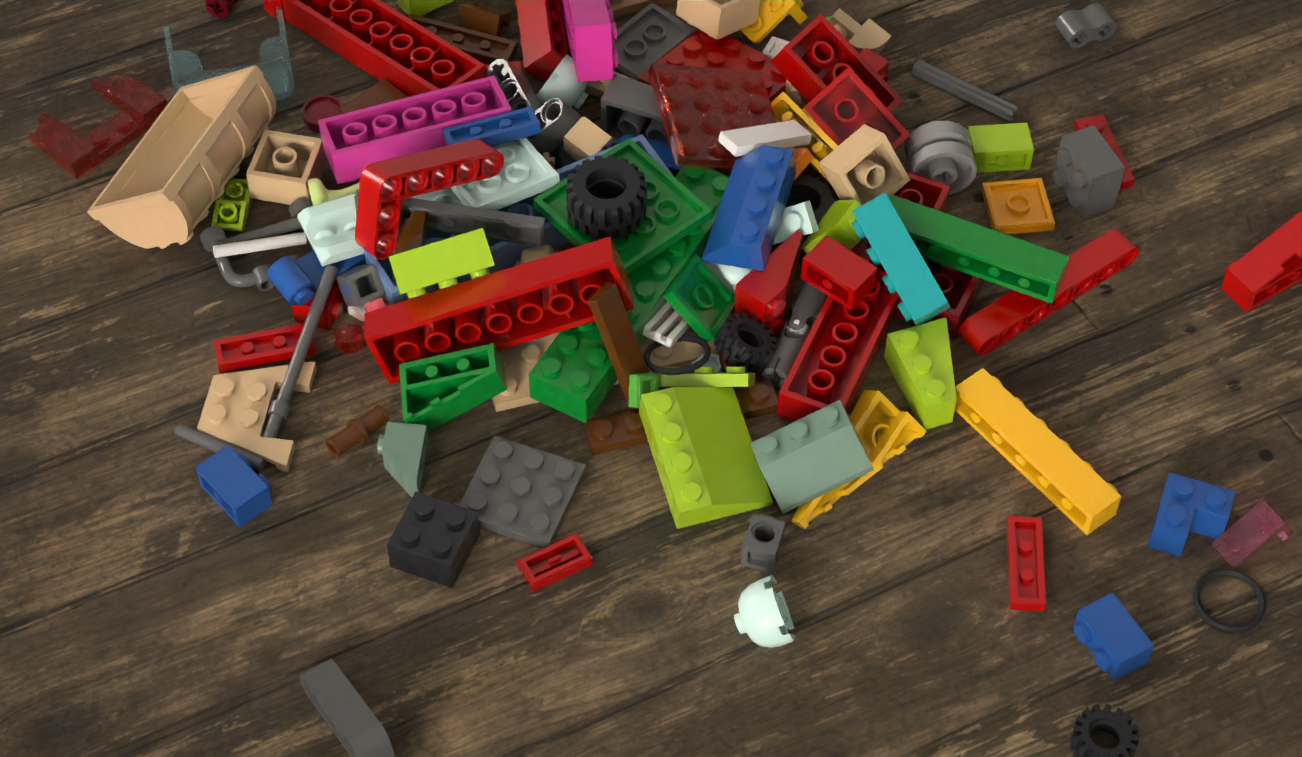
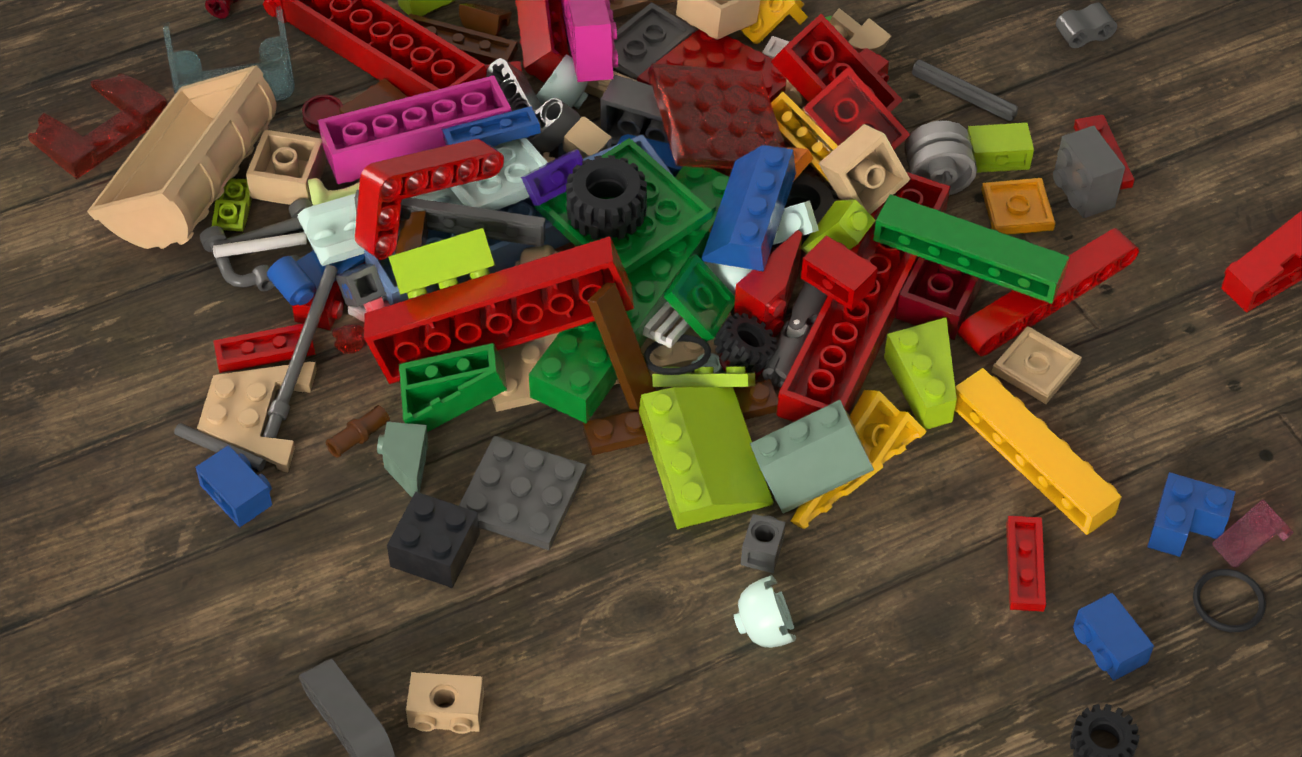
(431, 690): none -> tan brick
(551, 178): none -> dark purple plate
(558, 566): red tile -> none
(641, 384): bright green tile -> none
(779, 134): white tile -> none
(900, 259): teal brick -> none
(1036, 364): none -> tan tile

